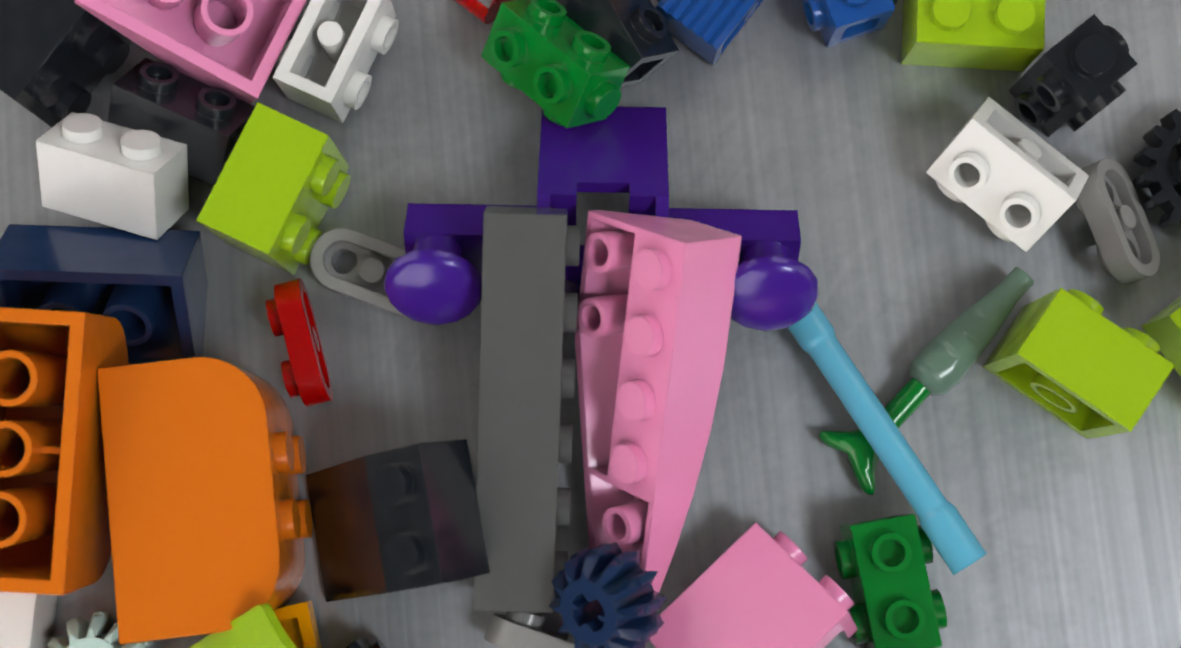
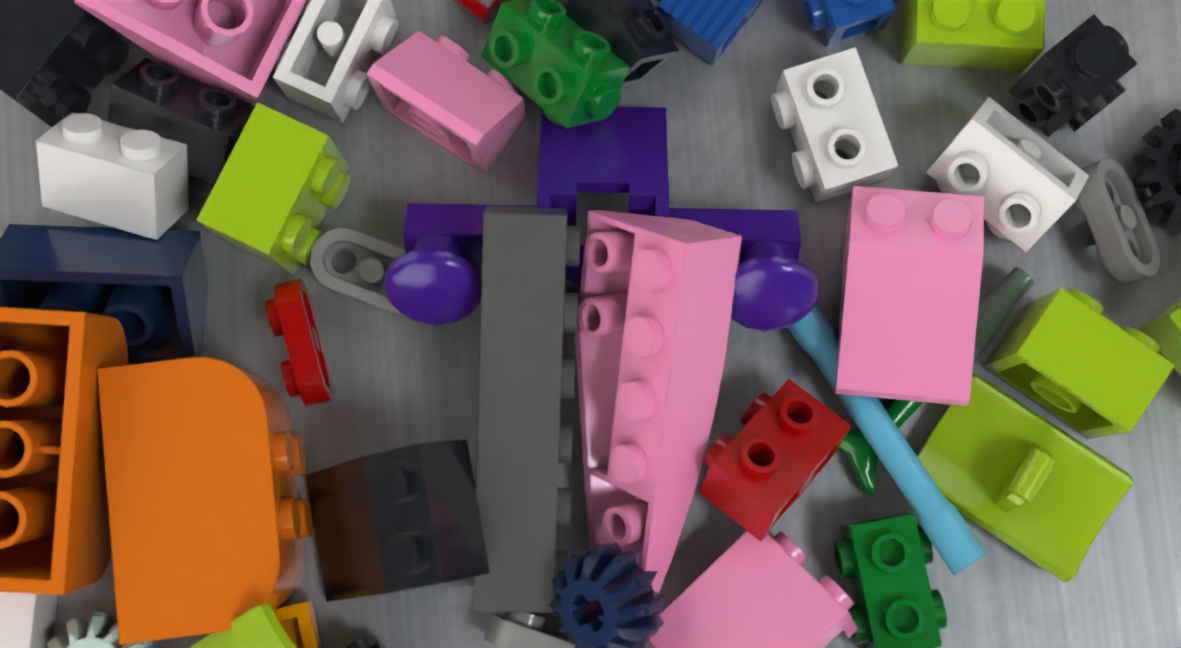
(448, 98): none -> bright pink slope
(772, 457): none -> red brick
(833, 125): none -> white brick
(910, 295): none -> bright pink slope
(1023, 478): none -> lime shield

